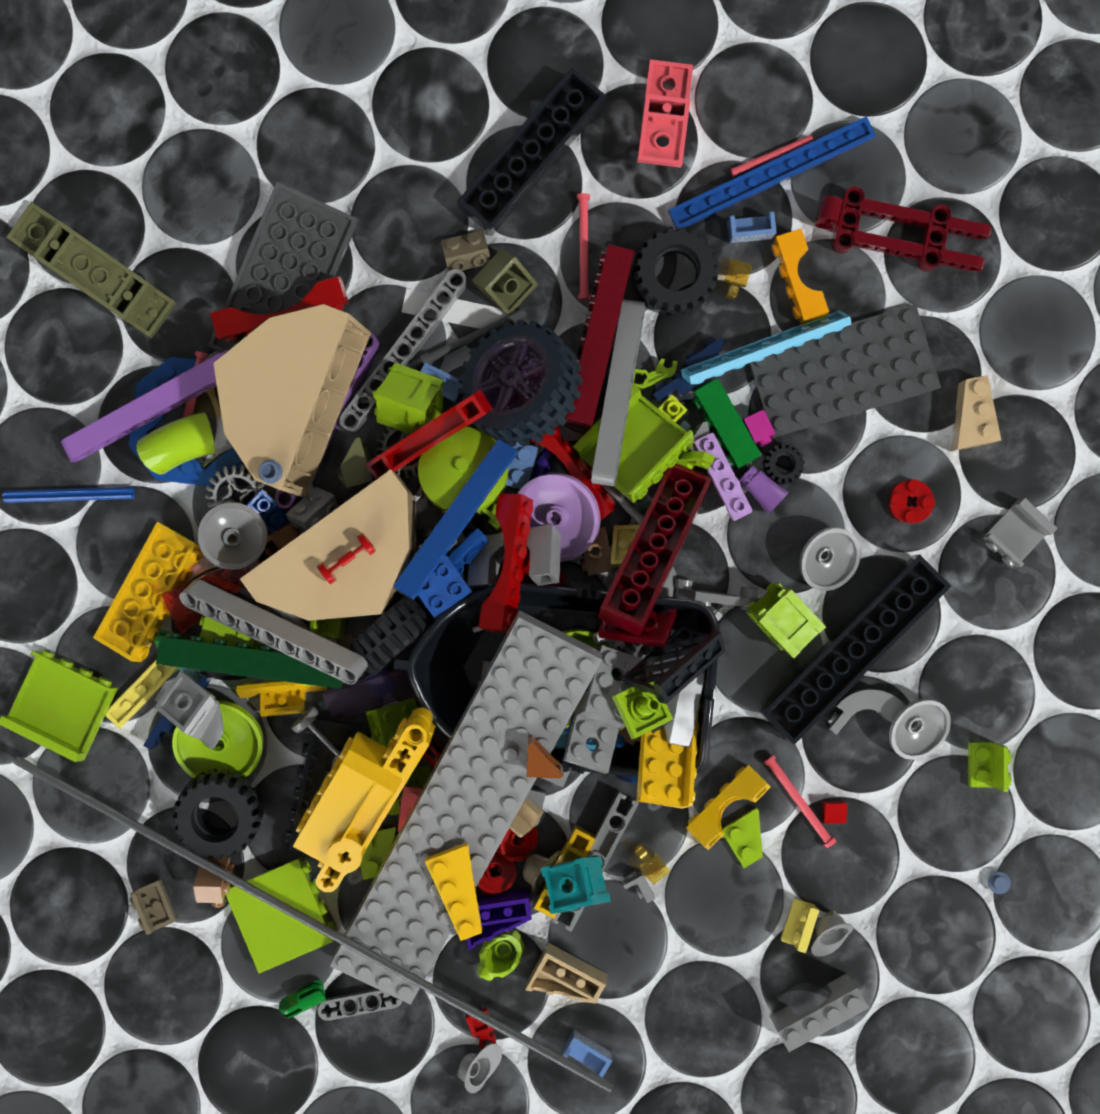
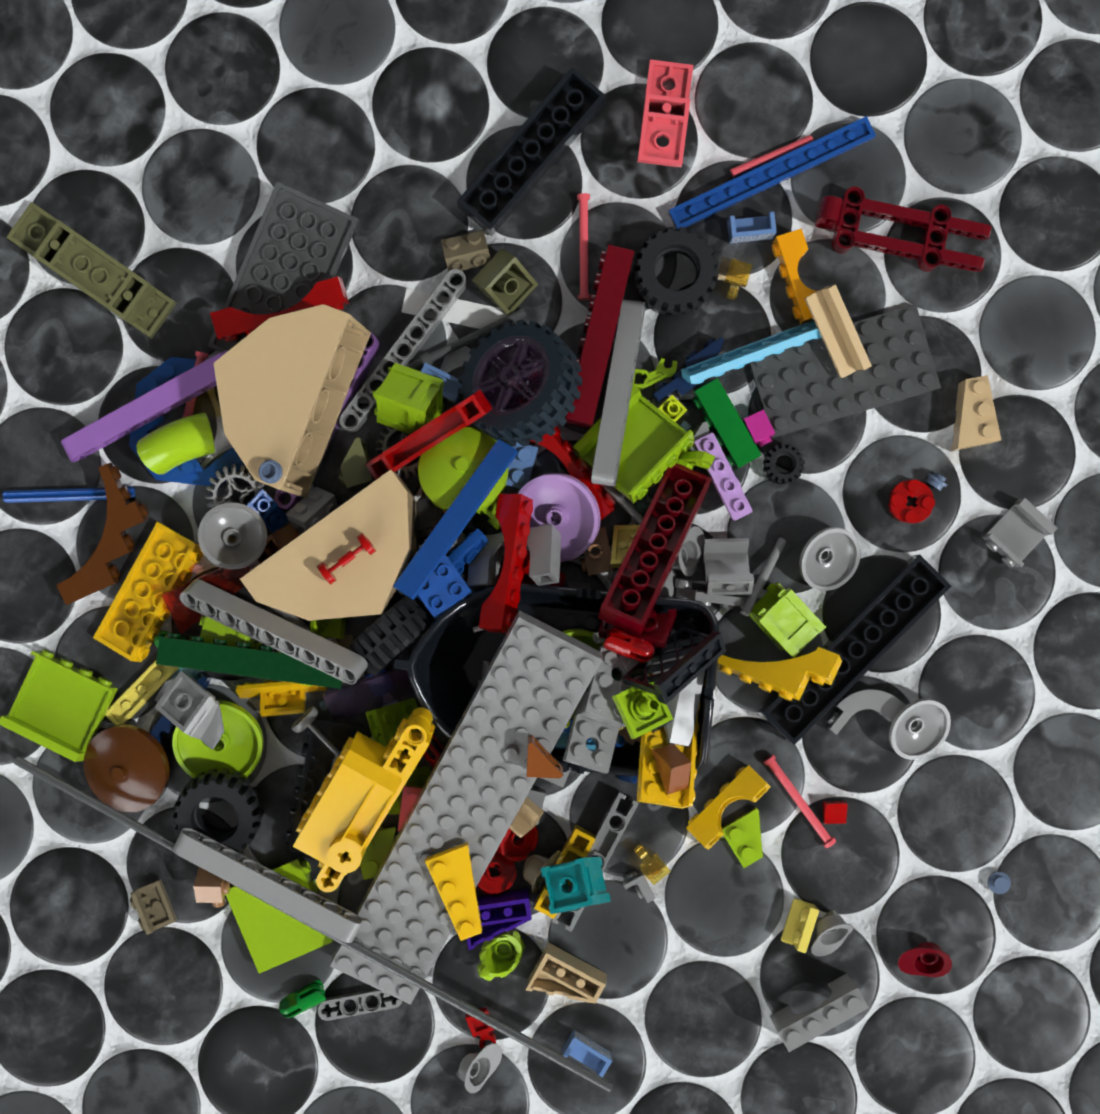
(114, 543): none -> reddish brown arch
(126, 768): none -> reddish brown dish
(267, 885): none -> light grey beam
(544, 463): dark purple pin -> none
(628, 645): none -> red arm
(673, 768): none -> dark orange slope
(690, 552): none -> light grey piece
(727, 566): none -> light grey panel
(752, 598): none -> light grey bar
(763, 489): medium lavender plant -> none
(785, 676): none -> yellow arch
(837, 331): none -> tan panel
(925, 960): none -> dark red piece
(936, 480): none -> sand blue plate
(989, 765): lime bracket -> none

